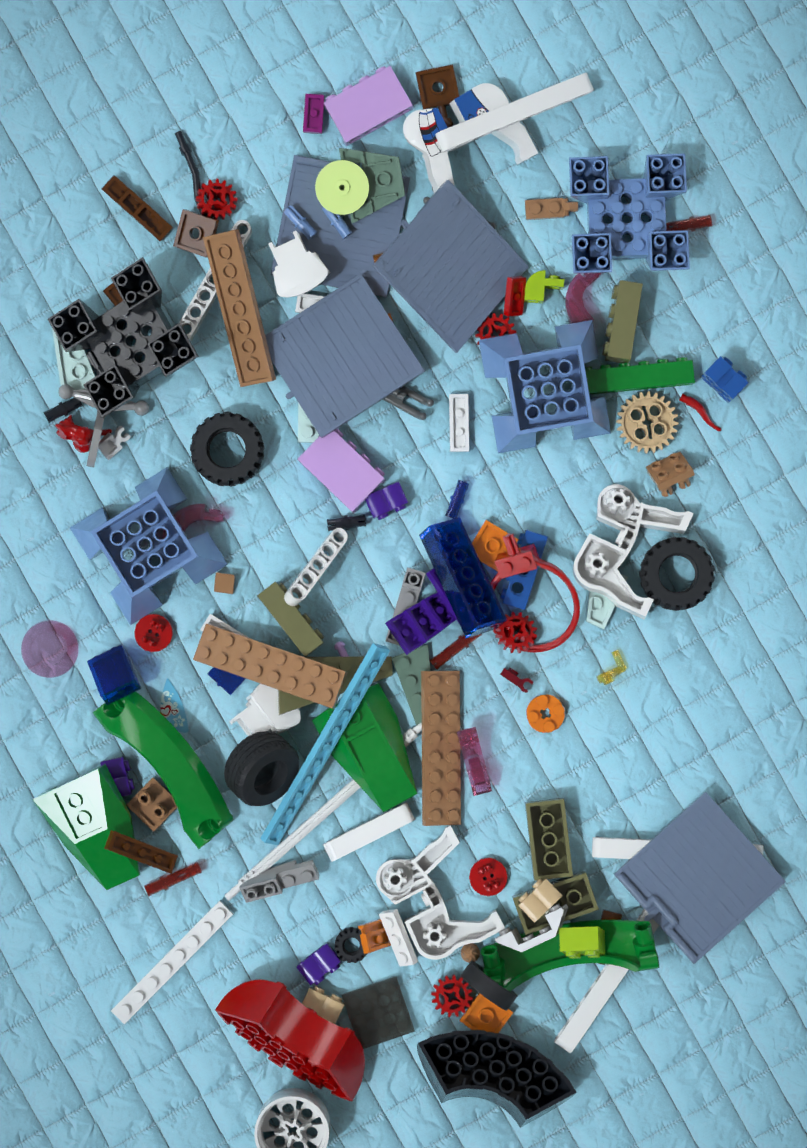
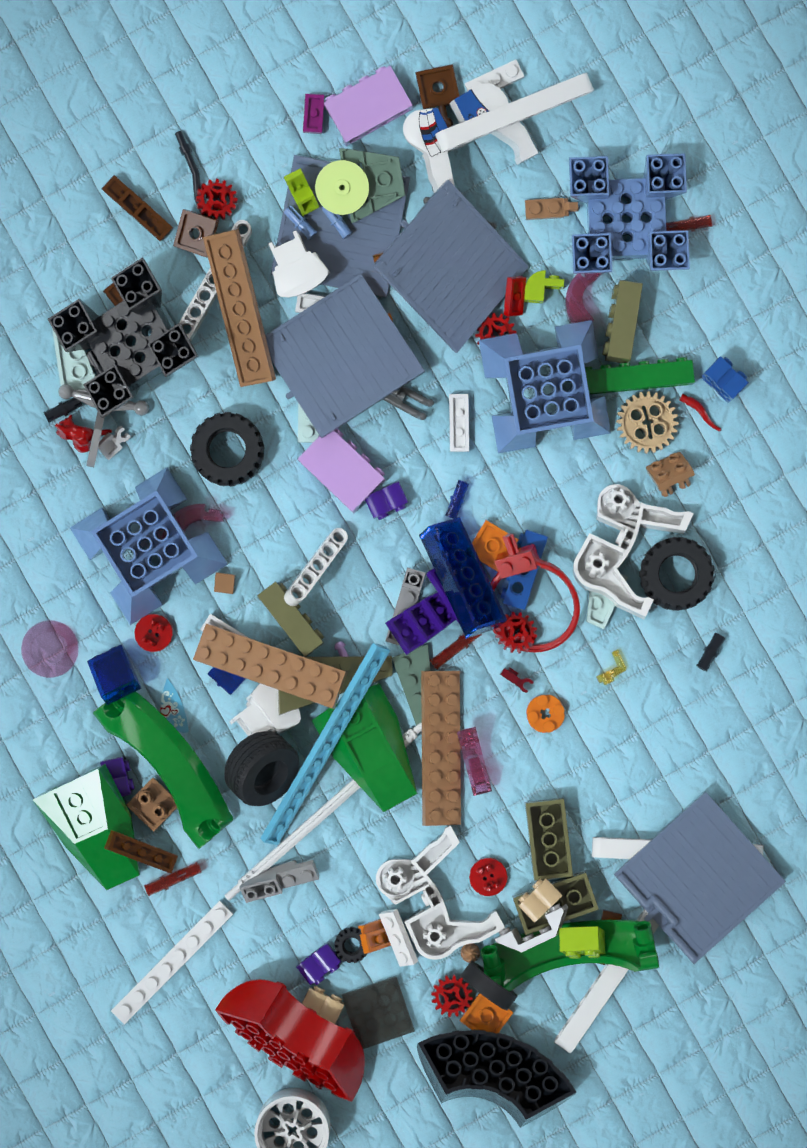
(301, 192): none -> lime brick
(346, 522): black pin -> none
(369, 831): white beam -> none
(499, 77): none -> white plate
(710, 652): none -> black pin

